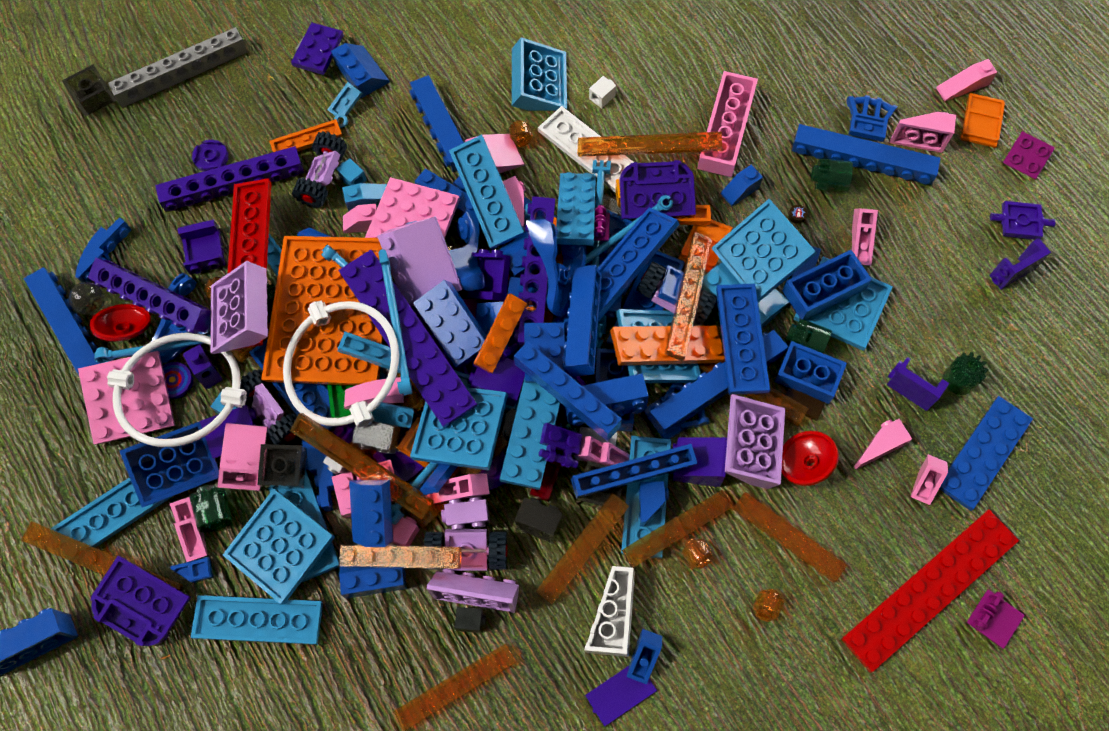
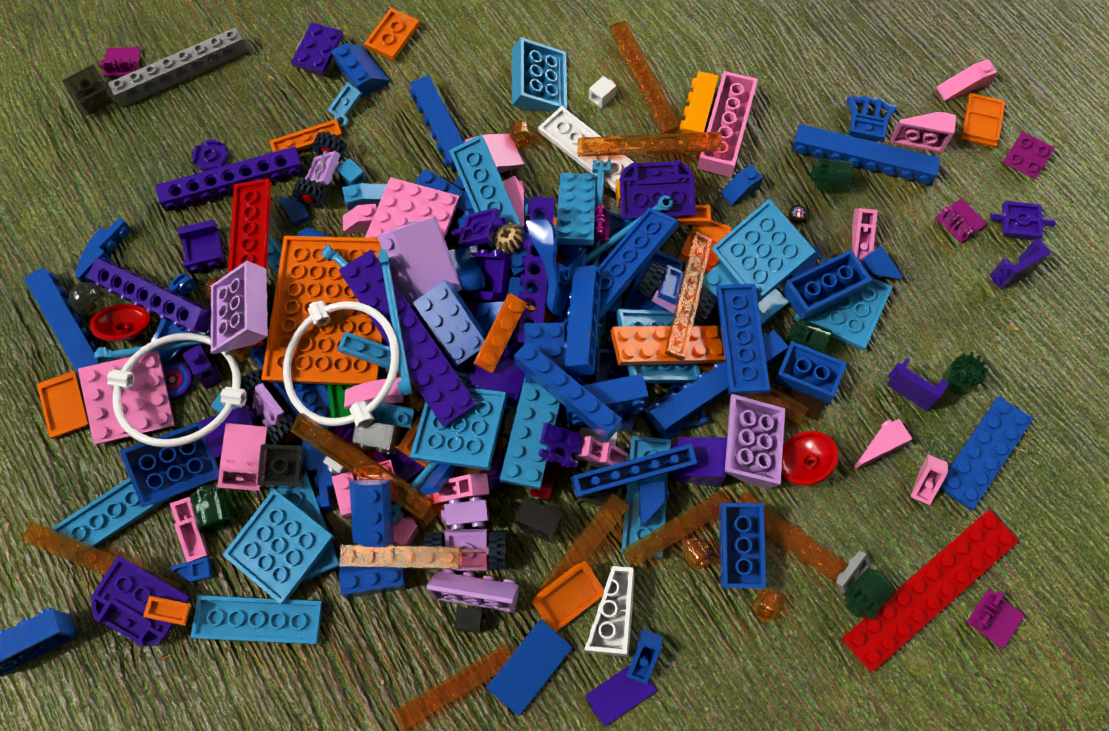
(63, 404): none -> orange piece
(120, 61): none -> magenta hinge
(167, 610): none -> orange tile
(295, 210): none -> blue tile
(392, 34): none -> orange plate
(479, 228): none -> dark purple plate
(508, 238): none -> tan gear
(529, 667): none -> blue tile
(568, 596): none -> orange piece
(644, 78): none -> clear orange plate
(700, 103): none -> light orange brick
(742, 545): none -> blue brick
(856, 567): none -> light grey plate
(868, 594): none -> clear green gear
(880, 264): none -> blue slope
(960, 220): none -> magenta hinge

